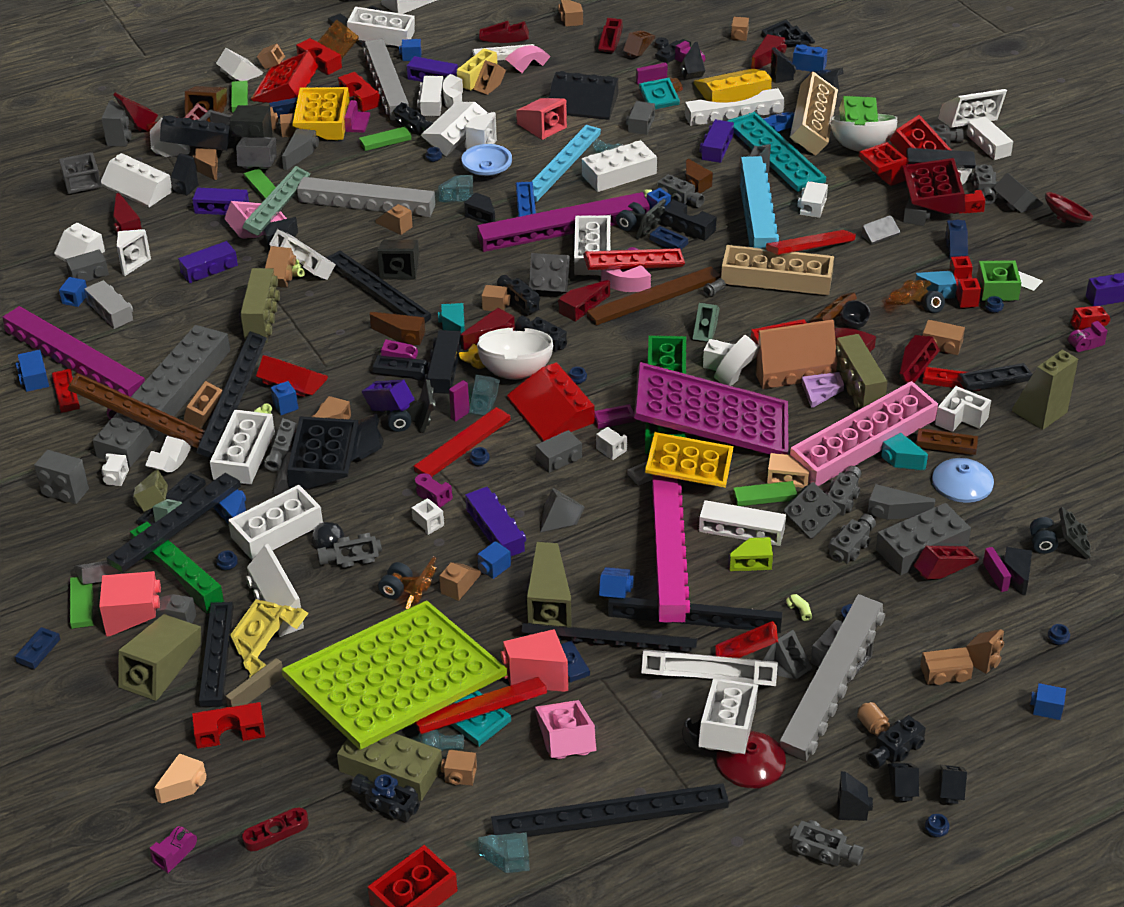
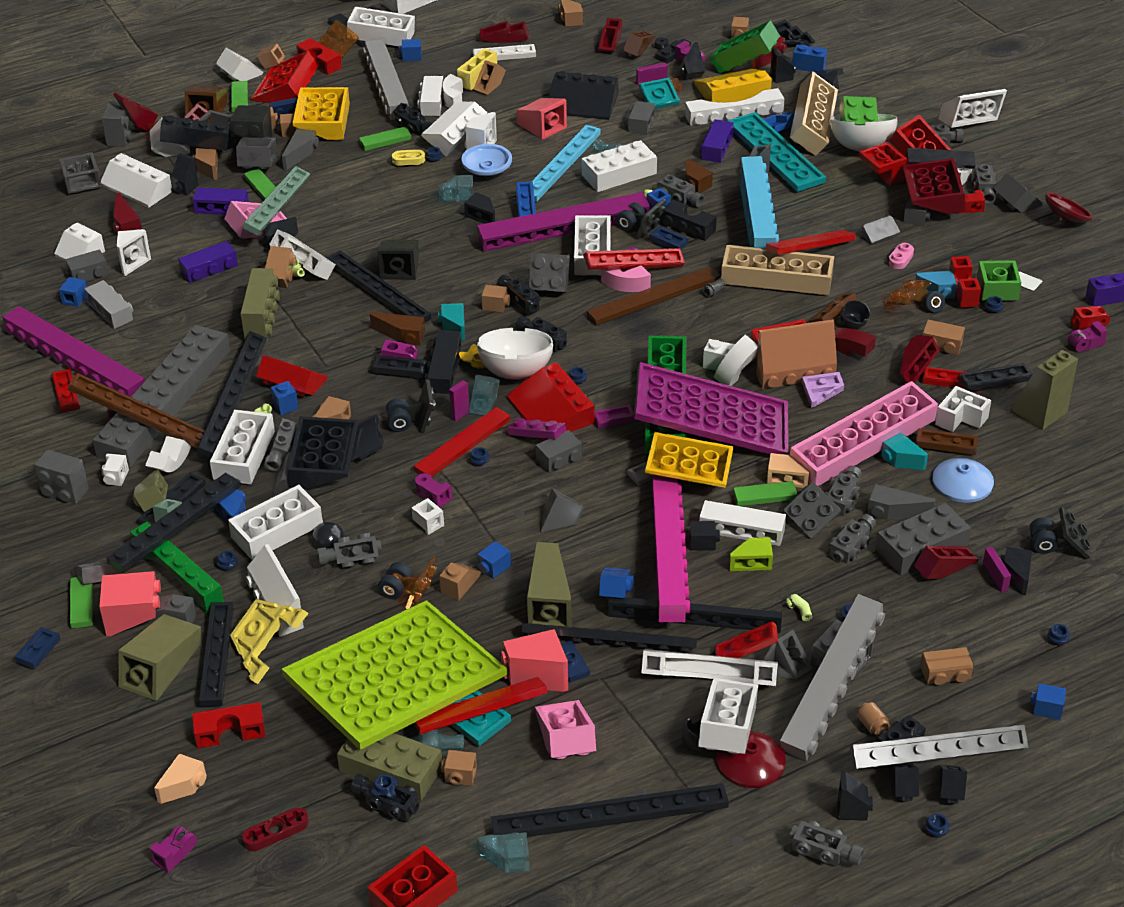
(32, 370): blue brick -> none
(202, 405): medium nougat brick -> none
(256, 684): dark tan tile -> none
(355, 120): magenta panel -> none
(363, 93): red arch -> none
(365, 196): light grey brick -> none
(388, 395): dark purple brick -> none
(396, 219): medium nougat slope -> none
(408, 157): none -> light yellow plate
(421, 67): dark purple brick -> none
(493, 321): dark red slope -> none
(494, 520): dark purple brick -> none
(524, 56): bright pink brick -> none
(536, 428): none -> magenta plate
(579, 300): dark red slope -> none
(611, 443): white brick -> none
(703, 535): none -> black brick
(706, 322): sand green slope -> none
(745, 47): none -> green brick
(813, 199): white brick -> none
(859, 371): olive brick -> none
(901, 256): none -> bright pink plate
(938, 747): none -> plate
(956, 238): dark blue slope -> none
(986, 649): medium nougat slope -> none
(989, 138): white brick -> none

